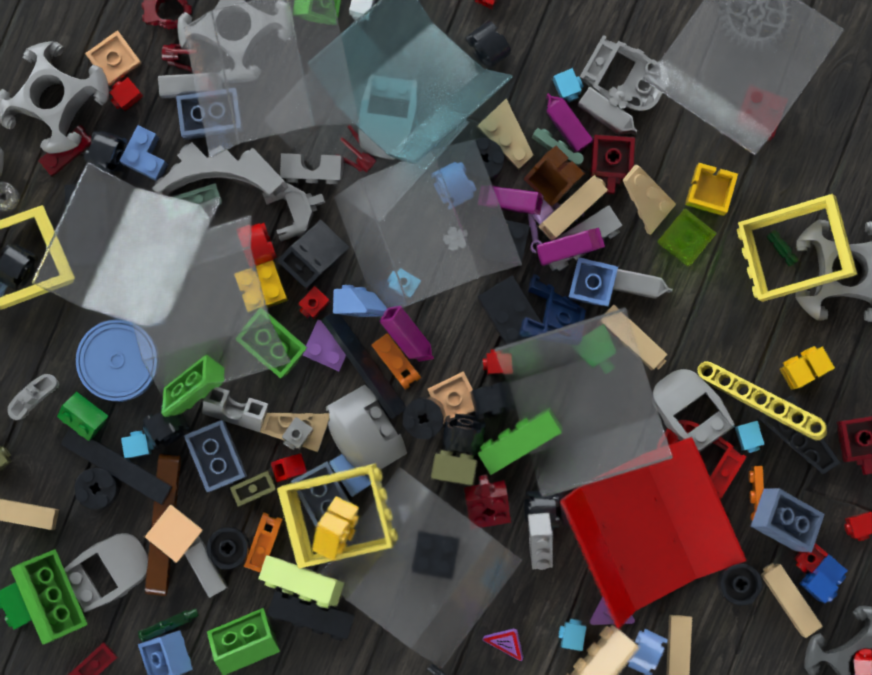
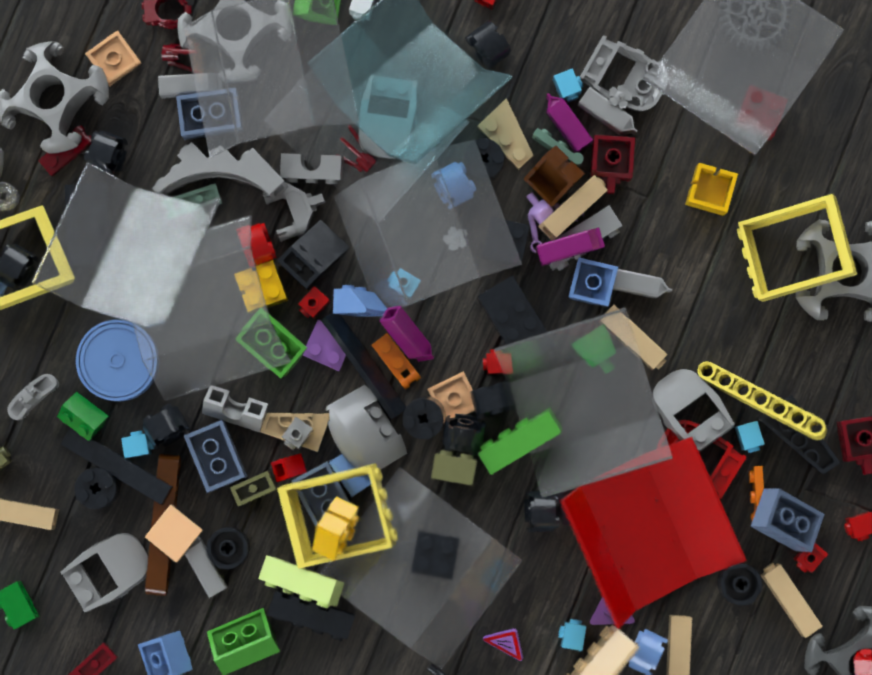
(48, 596): bright green brick -> none
(125, 94): red brick -> none
(139, 154): medium blue brick -> none
(167, 625): dark green piece -> none
(192, 386): bright green slope -> none
(263, 542): orange plate -> none
(487, 503): dark red hinge -> none
(519, 200): magenta piece -> none
(540, 541): light grey arch -> none
(558, 311): dark blue wing -> none
(648, 197): tan wing -> none
(686, 237): clear neon green brick -> none
(782, 248): dark green axle -> none
(804, 369): yellow piece -> none
(823, 580): blue brick -> none

